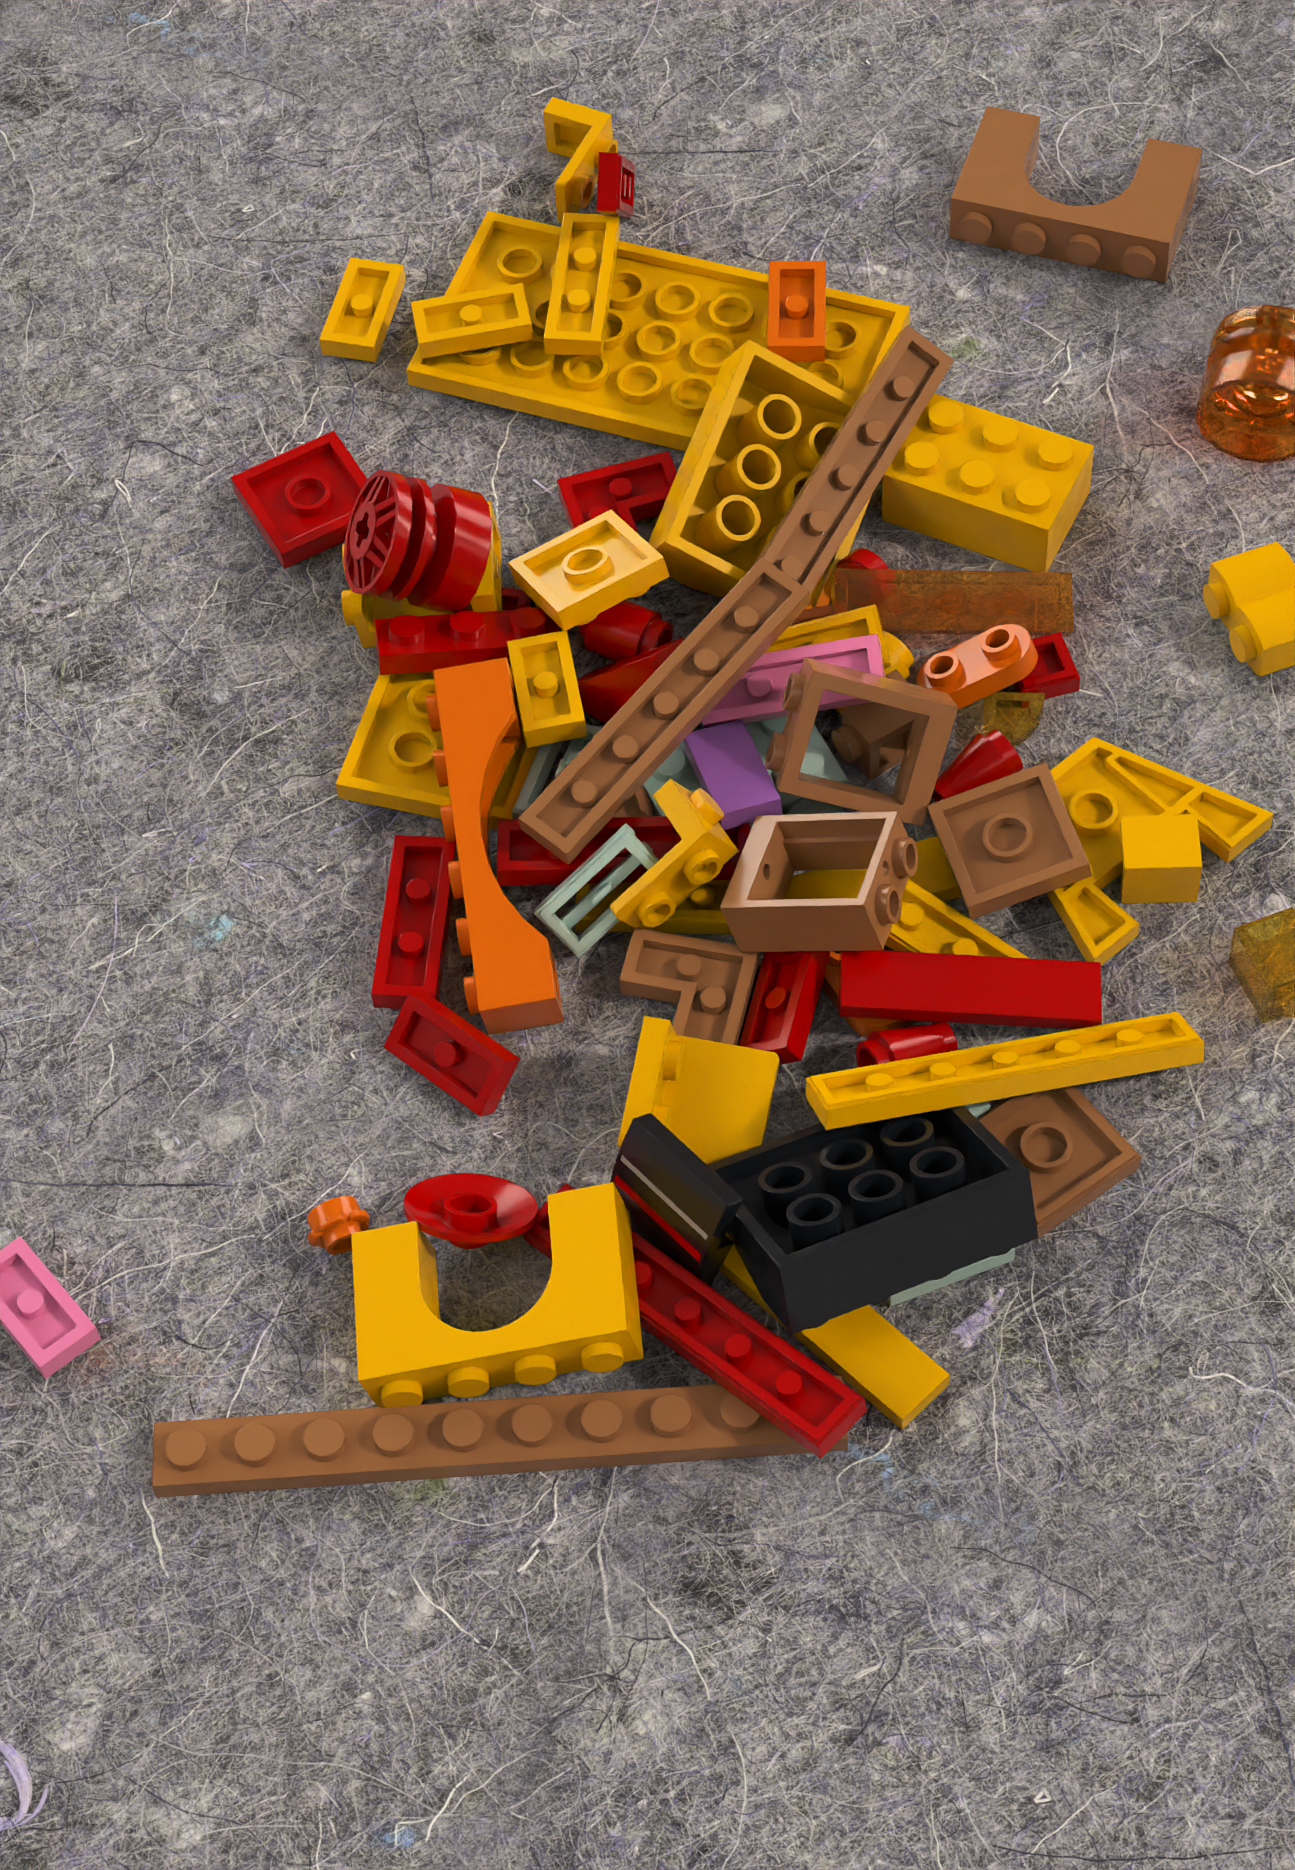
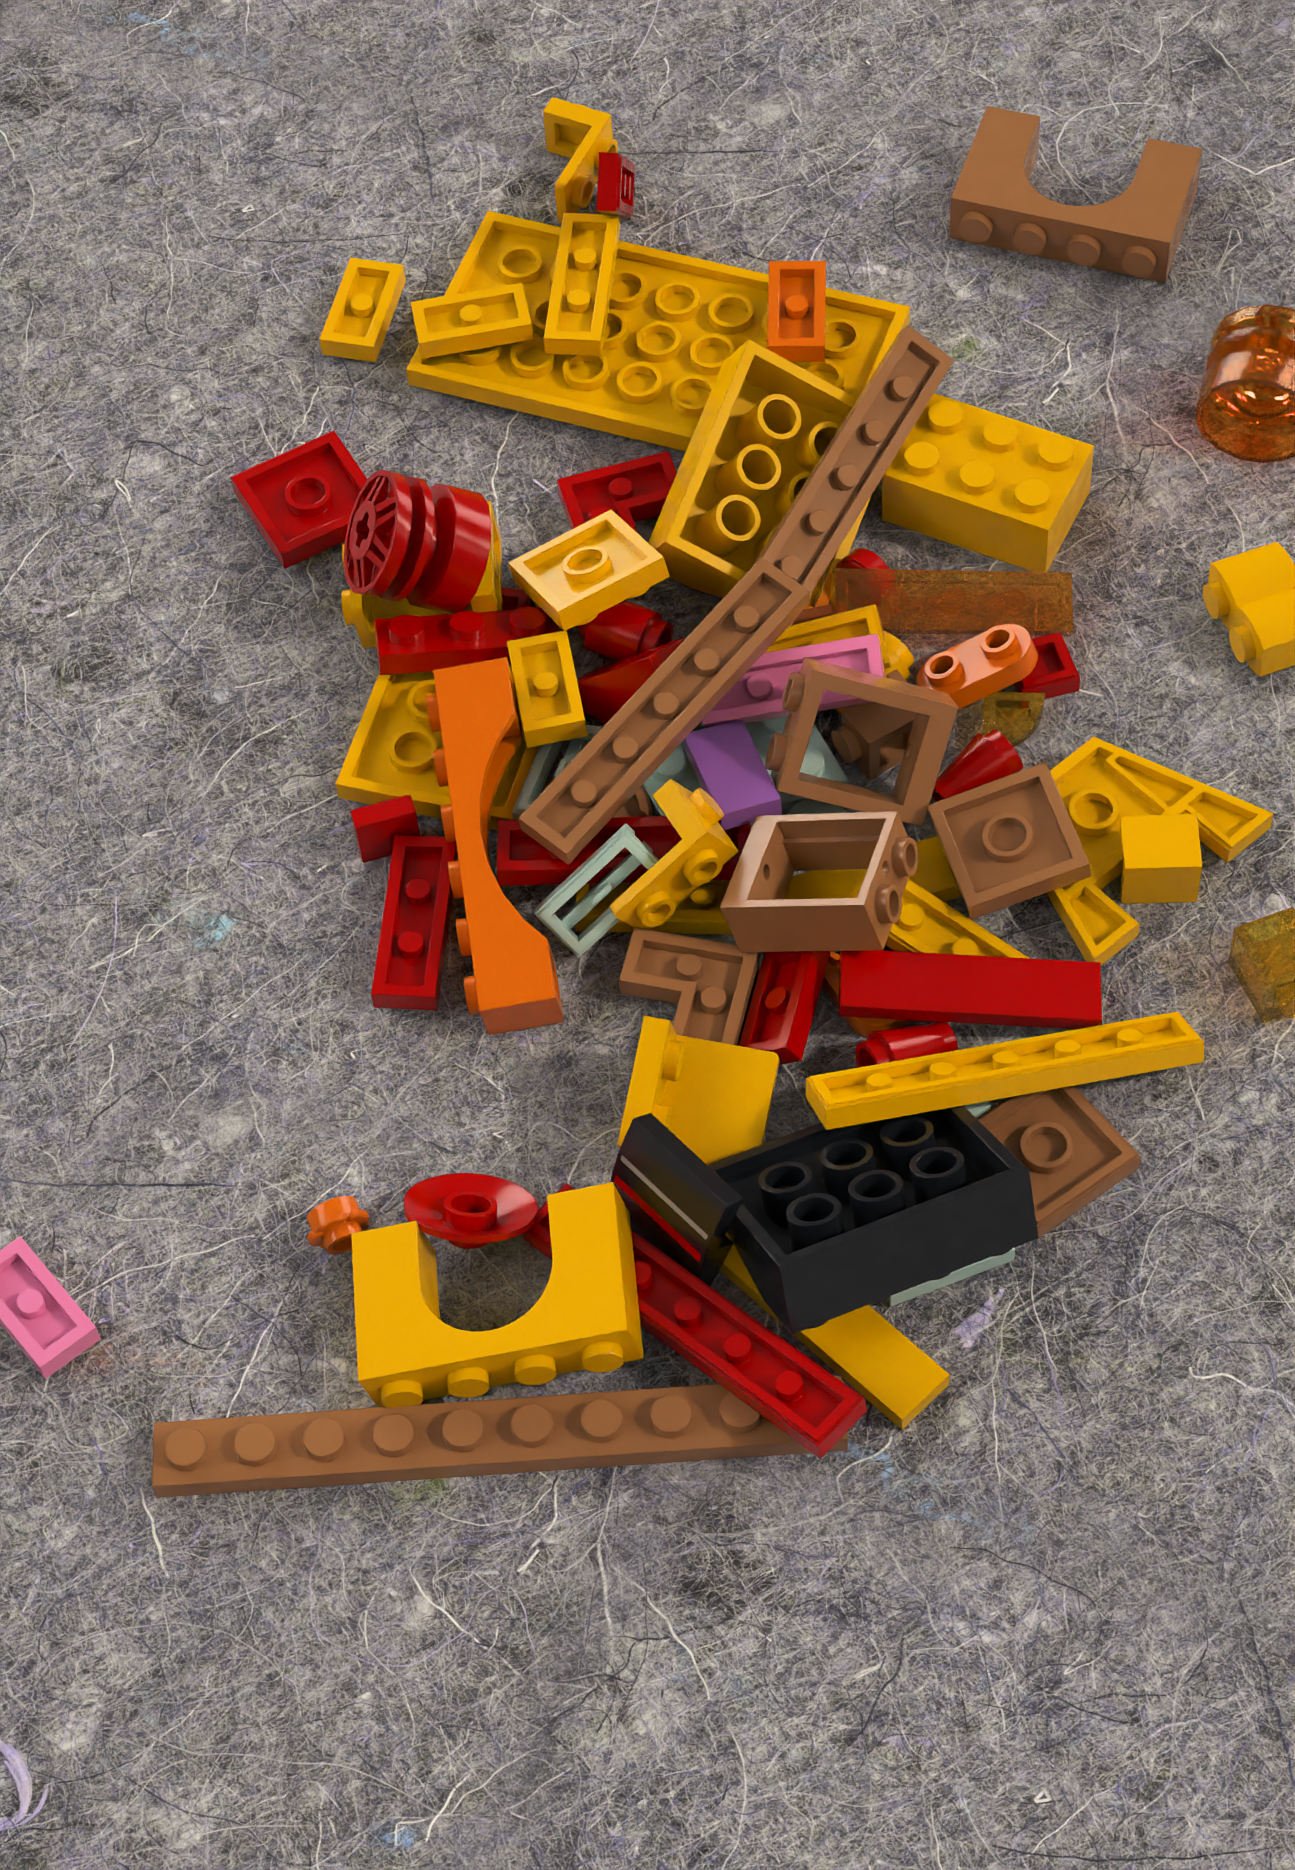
(380, 822): none -> red tile
(451, 1053): red plate -> none

